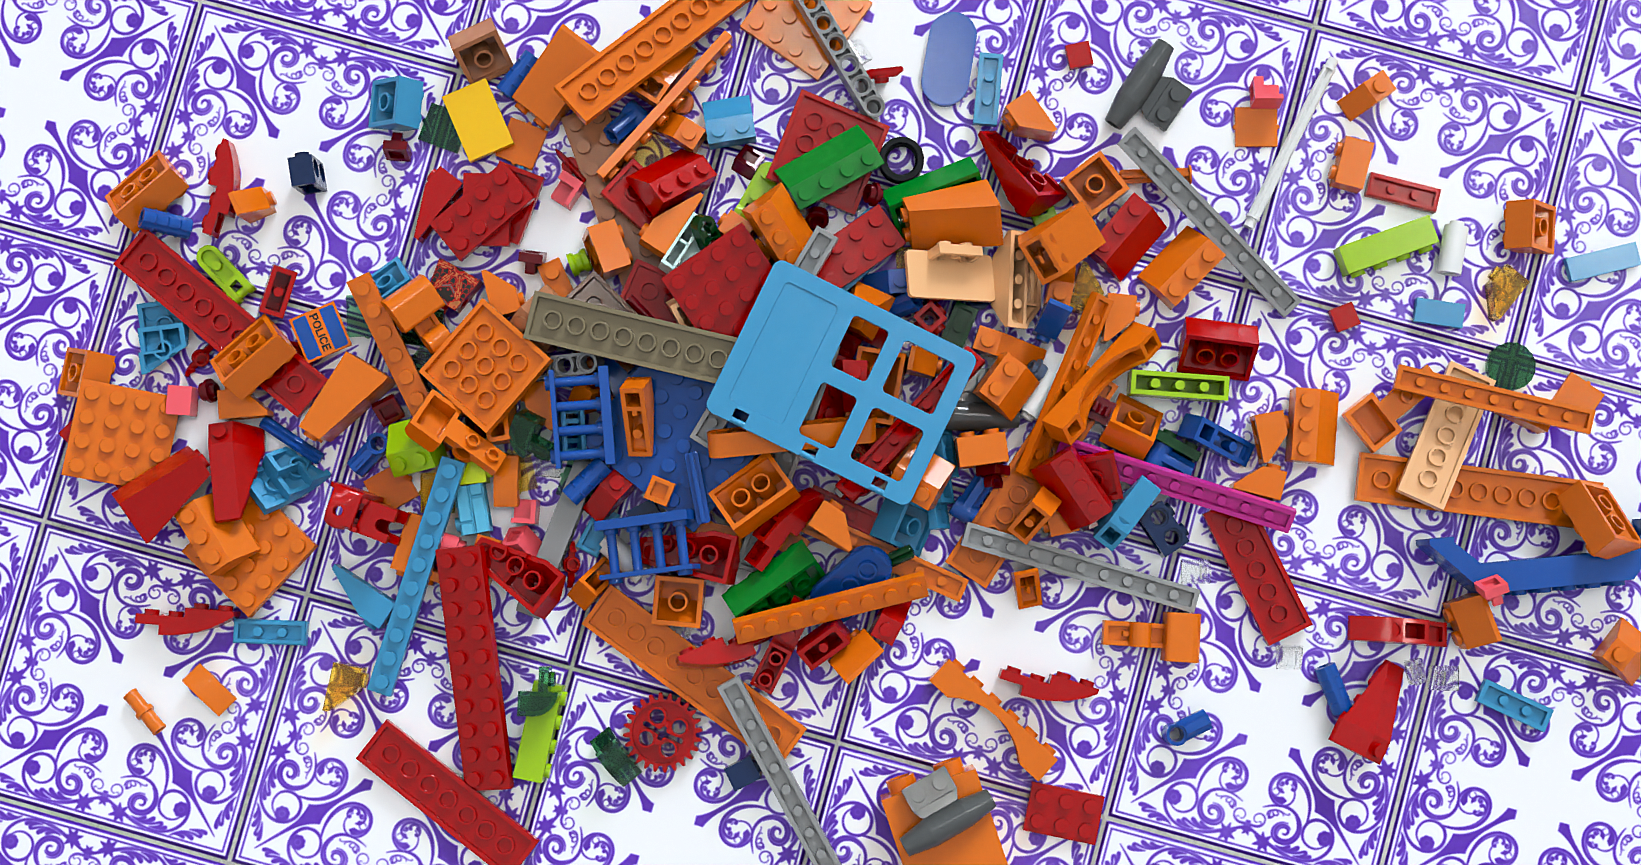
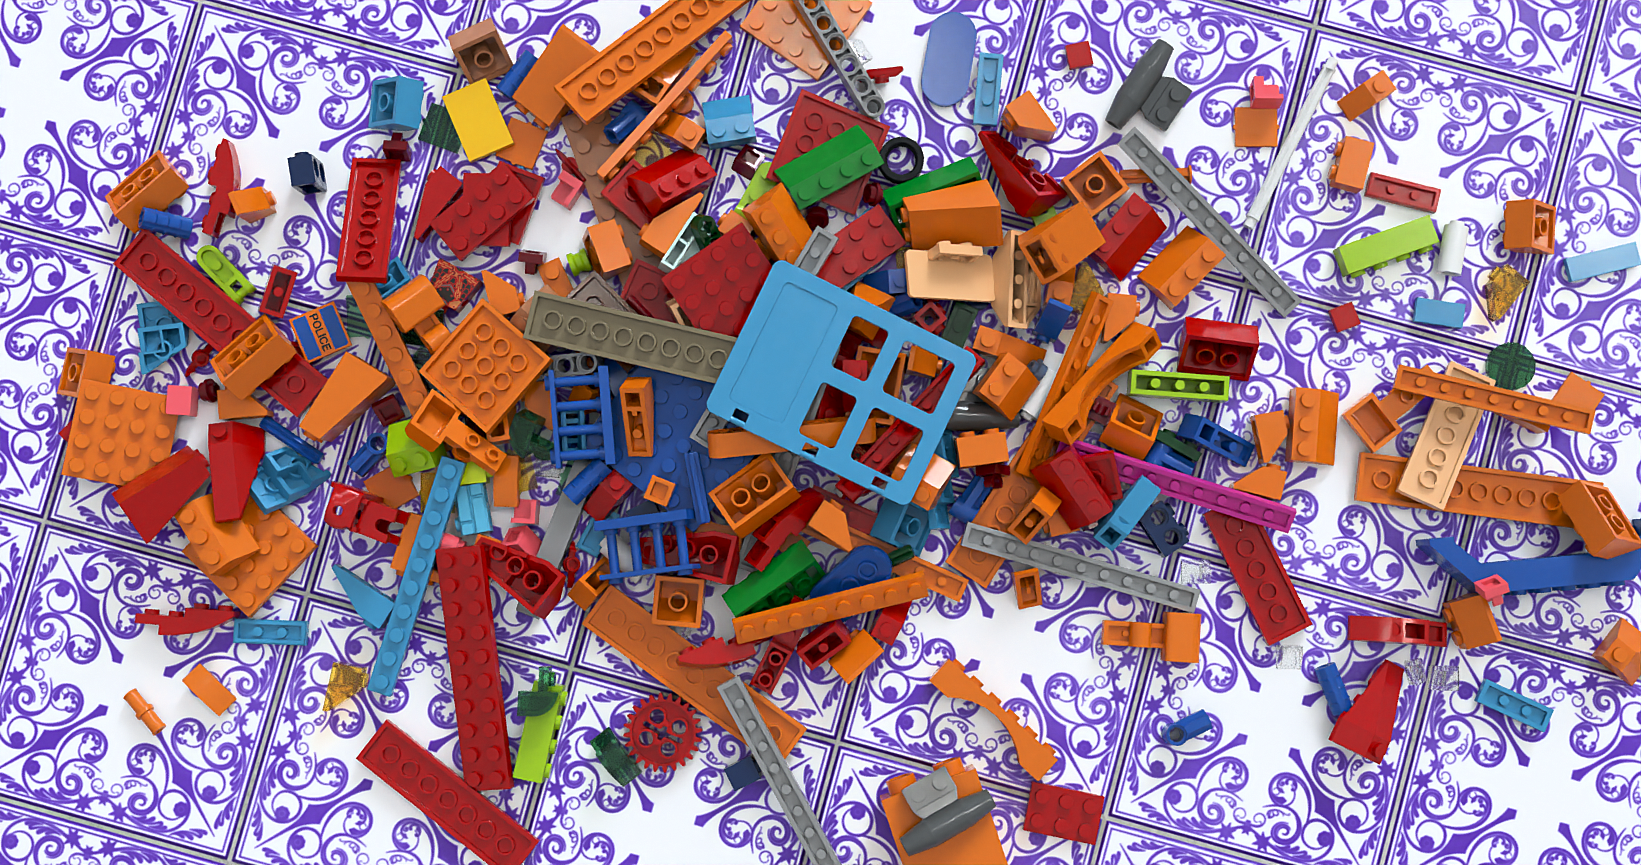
(369, 220): none -> red plate
(1057, 688): red slope -> none

